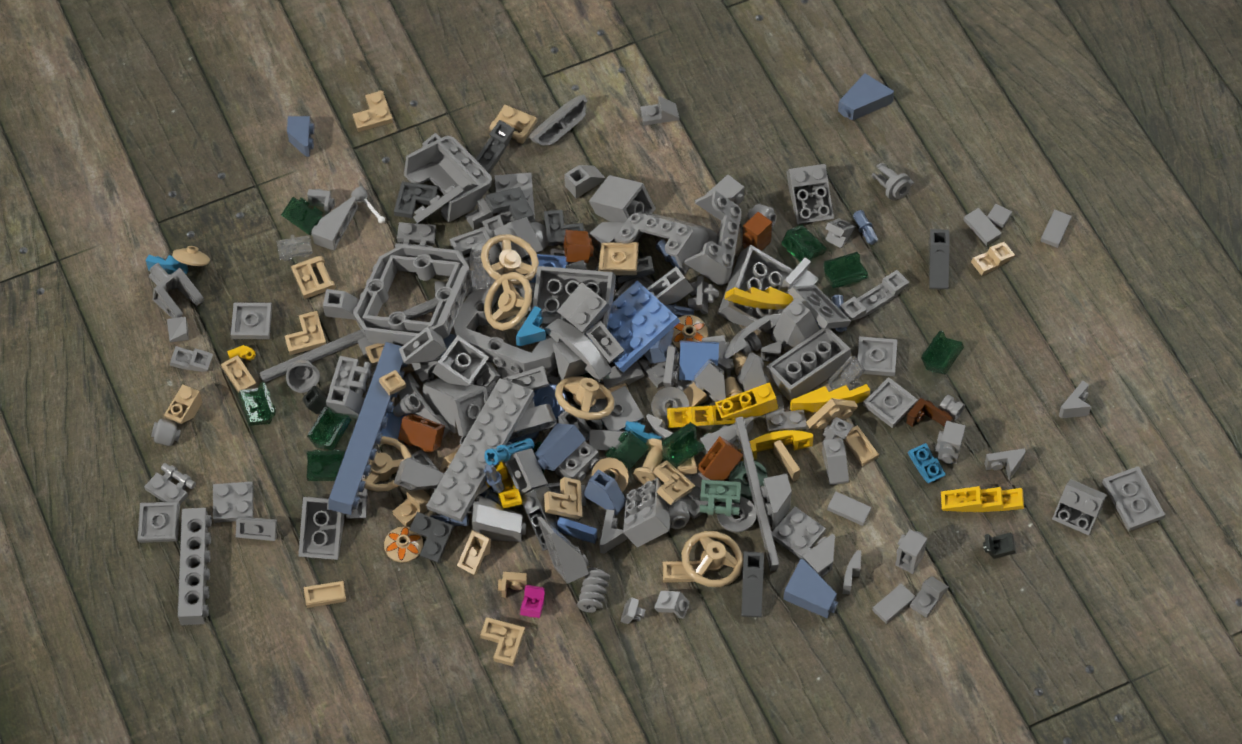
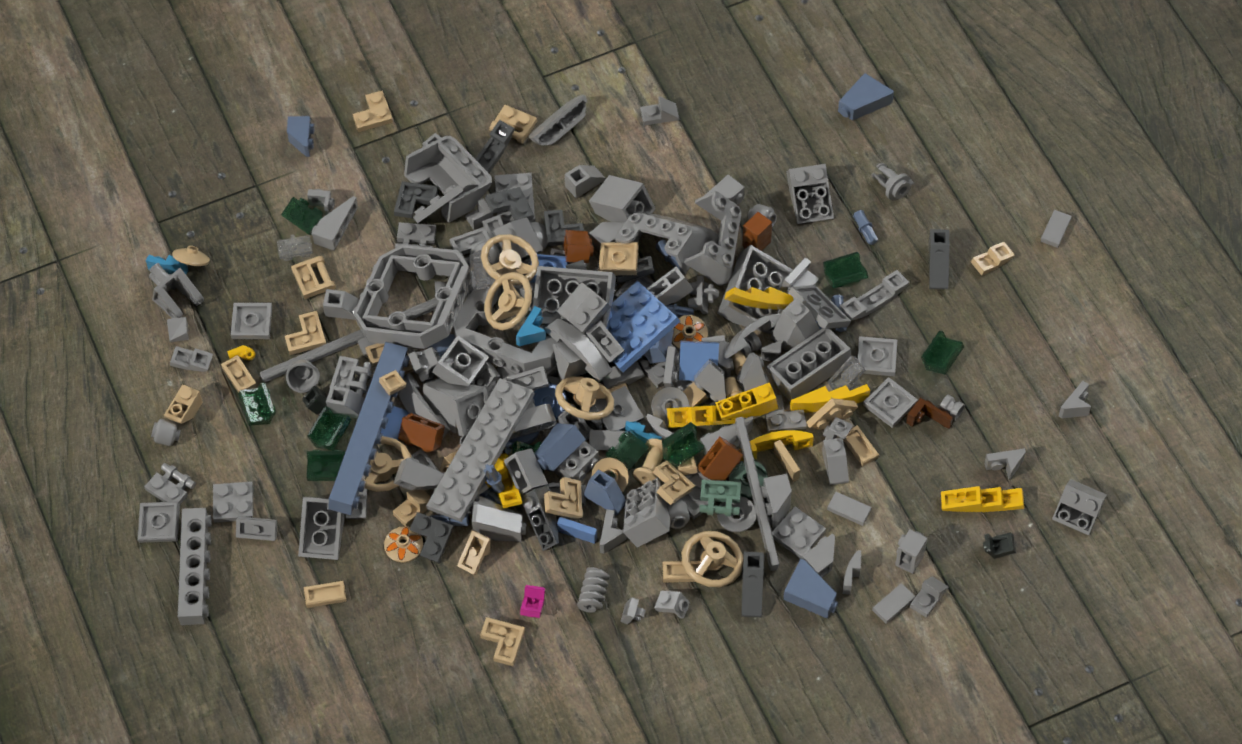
(361, 195): hinge -> none
(407, 405): light grey cone -> none
(423, 347): light grey slope -> none
(503, 452): dark azure pin -> none
(512, 580): tan bracket -> none
(564, 556): light grey slope -> none
(802, 243): clear green bracket -> none
(839, 232): light grey slope -> none
(926, 464): dark azure slope -> none
(950, 442): light grey brick -> none
(982, 226): light grey tile -> none
(999, 215): light grey tile -> none
(1133, 498): light grey plate -> none

